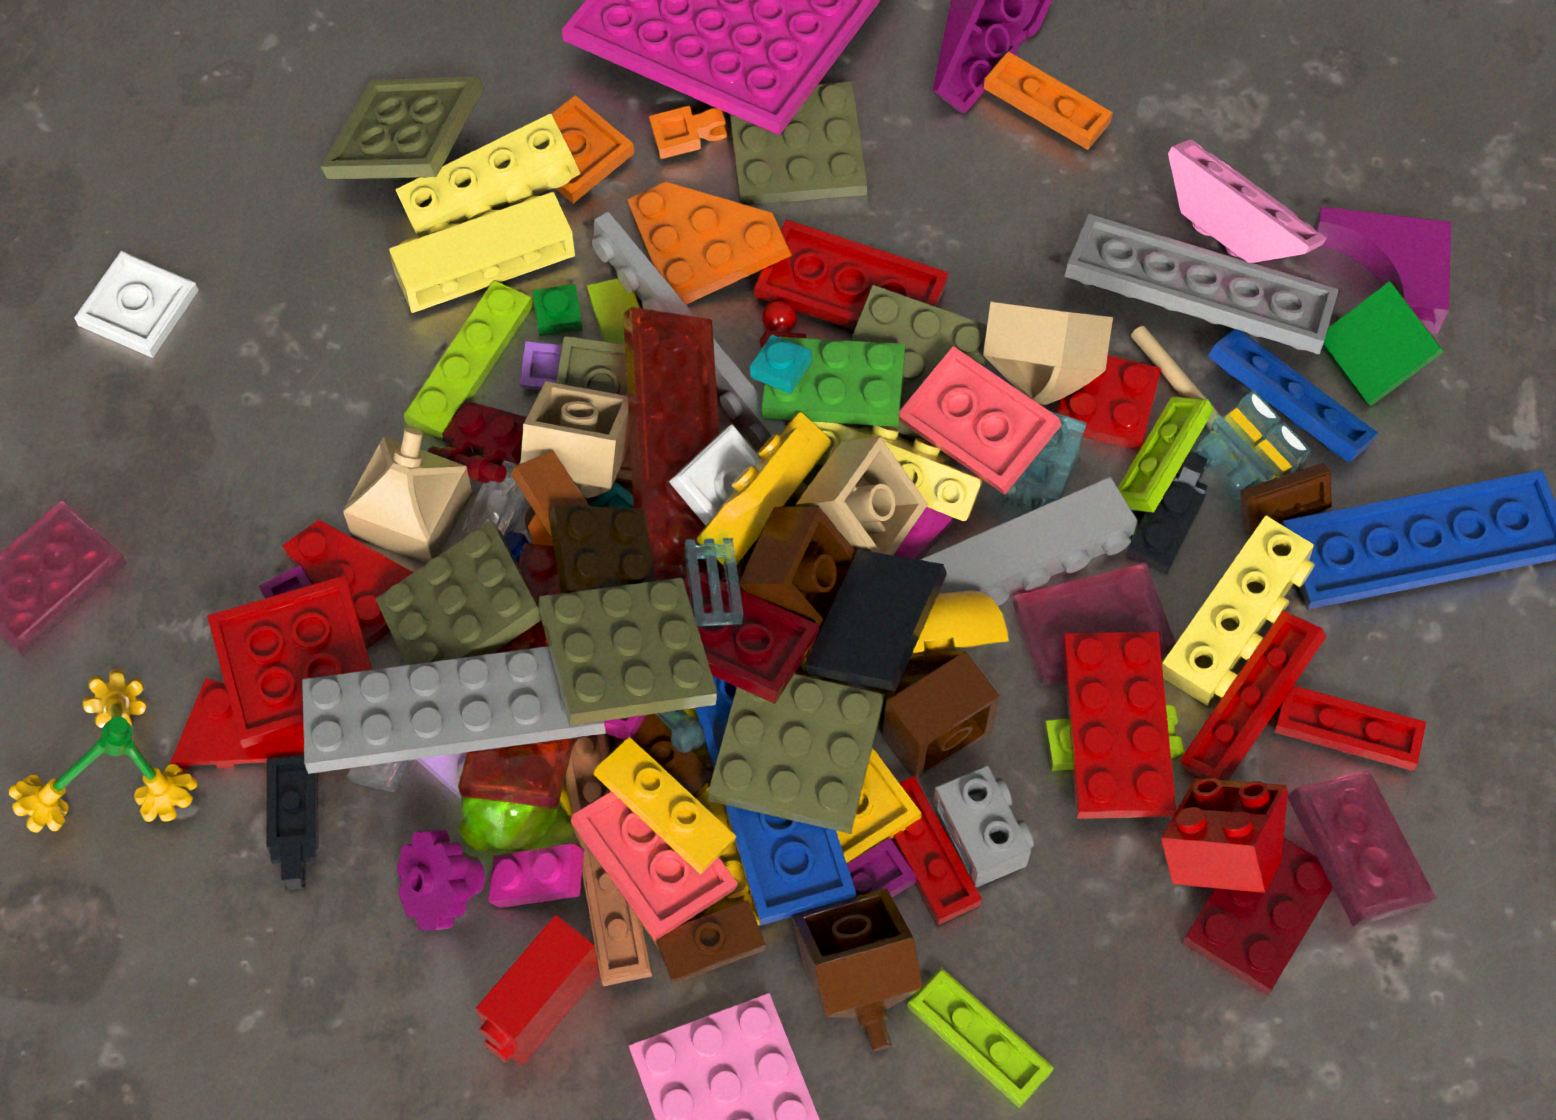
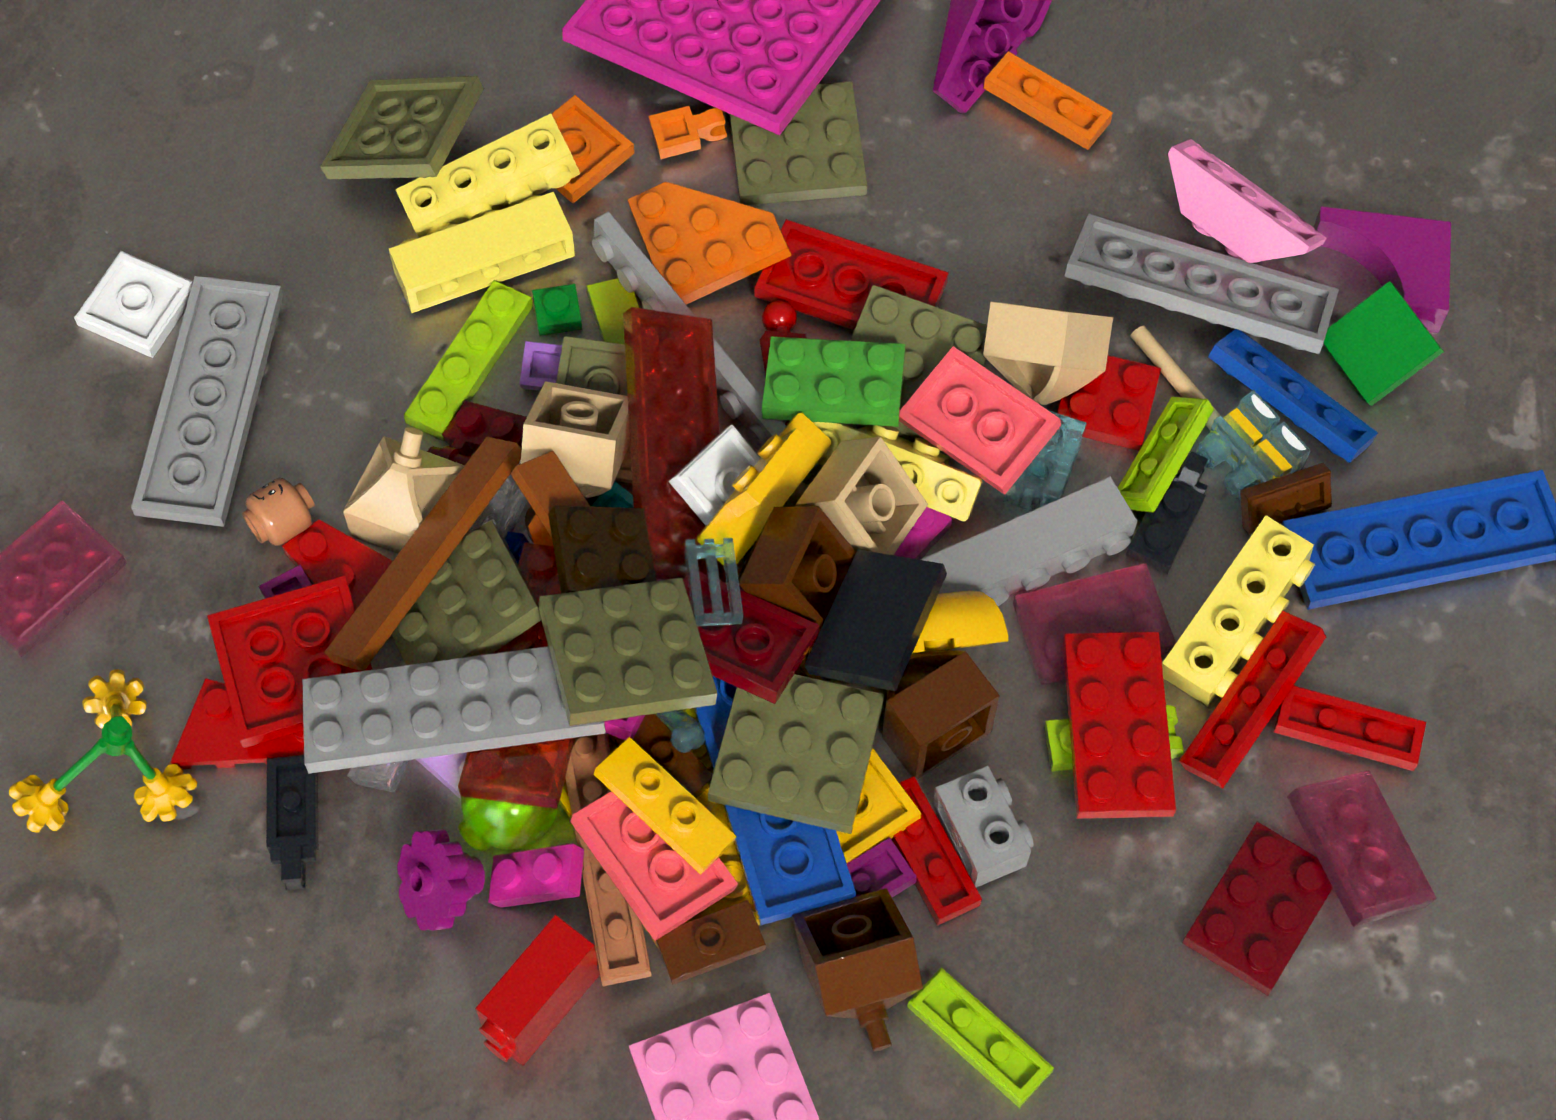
(208, 401): none -> light grey plate
(278, 511): none -> nougat head
(424, 554): none -> dark orange tile
(781, 364): teal plate -> none
(1227, 835): red slope -> none

